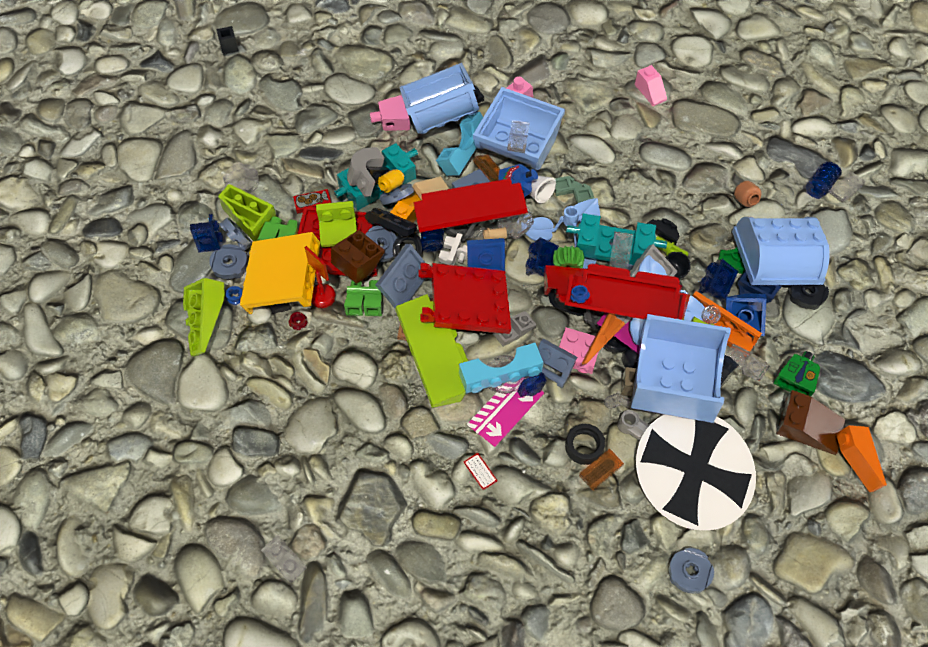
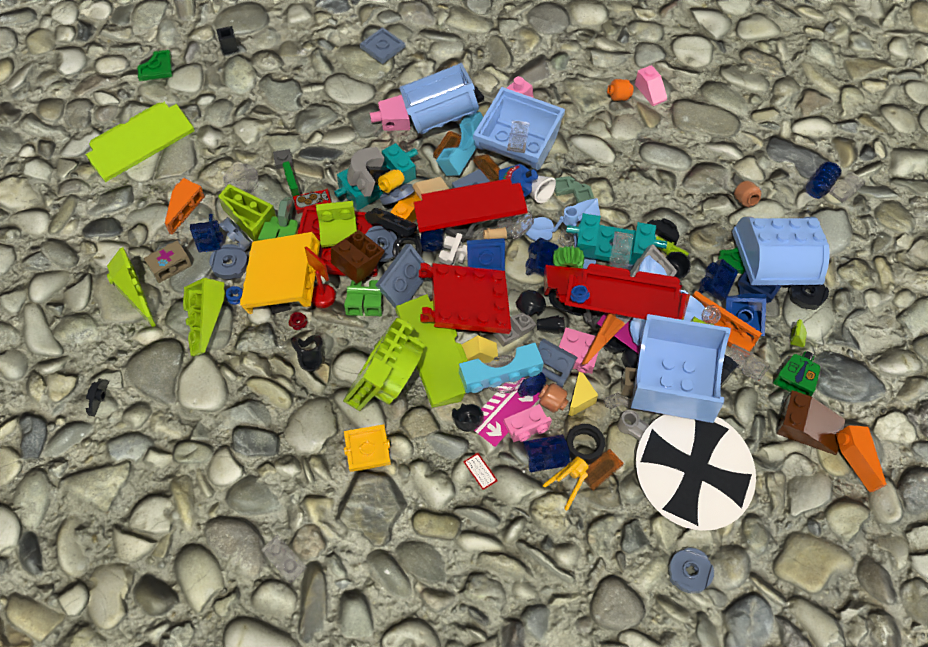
(95, 395): none -> black plate
(127, 283): none -> lime wedge
(137, 139): none -> lime slope
(157, 67): none -> green tile
(167, 261): none -> dark tan brick
(183, 201): none -> orange slope
(282, 156): none -> dark grey plate
(285, 211): none -> sand green tile
(290, 178): none -> green tile
(308, 359): none -> black piece
(367, 448): none -> yellow plate
(382, 45): none -> sand blue plate
(387, 366): none -> lime hose
(450, 140): none -> clear orange tile
(467, 417): none -> black hair
(480, 348): none -> light yellow slope
(527, 423): none -> bright pink bracket
(531, 302): none -> black hair
(547, 453): none -> clear blue bracket
(551, 324): none -> black cone
(553, 397): none -> nougat head
(562, 236): none -> clear plate
(574, 469): none -> yellow plant
(583, 396): none -> light yellow slope
(620, 89): none -> orange head
(798, 334): none -> lime slope

